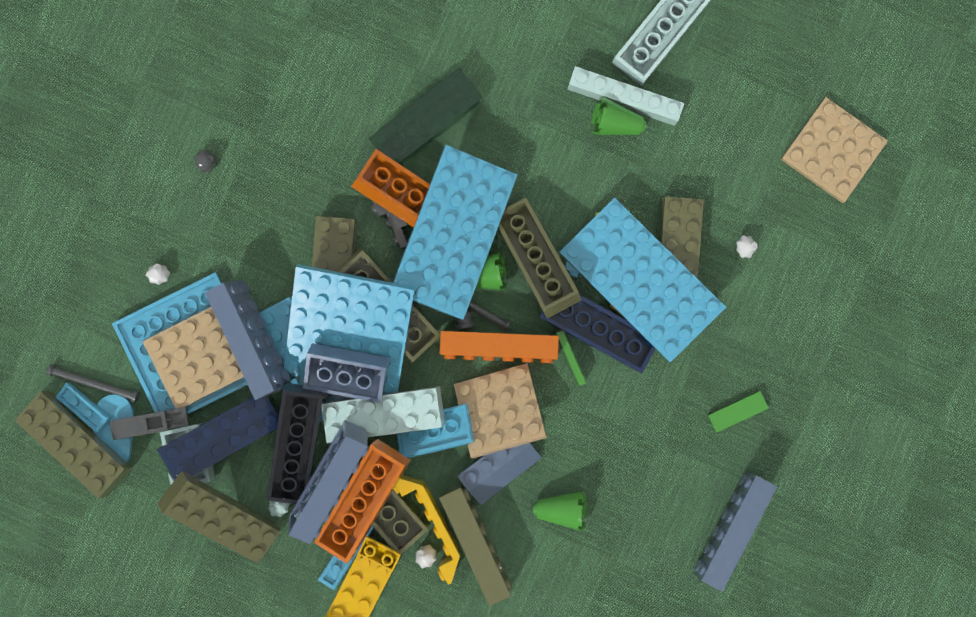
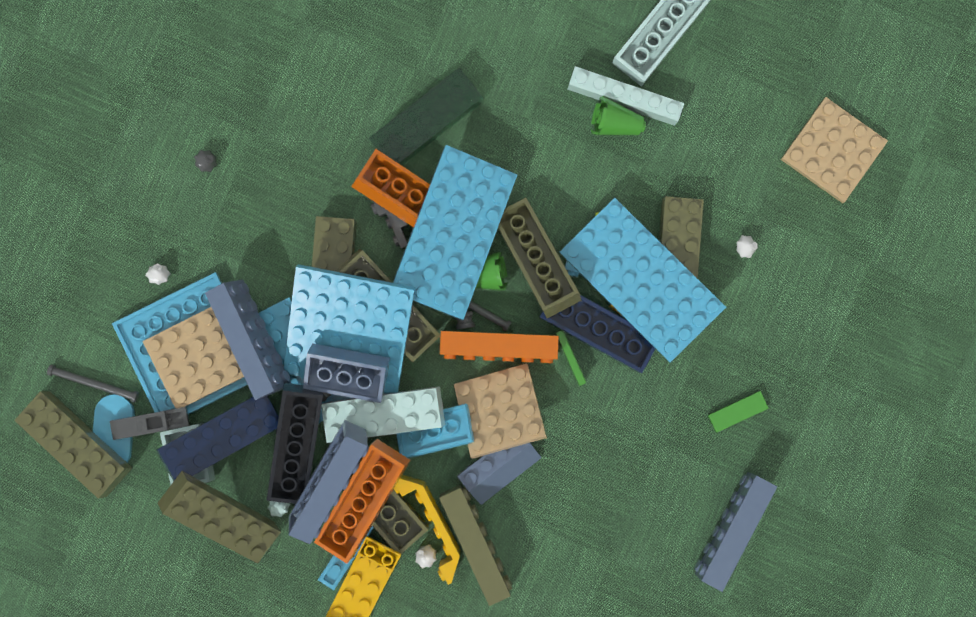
(83, 407): medium azure tile -> none
(563, 510): bright green cone -> none

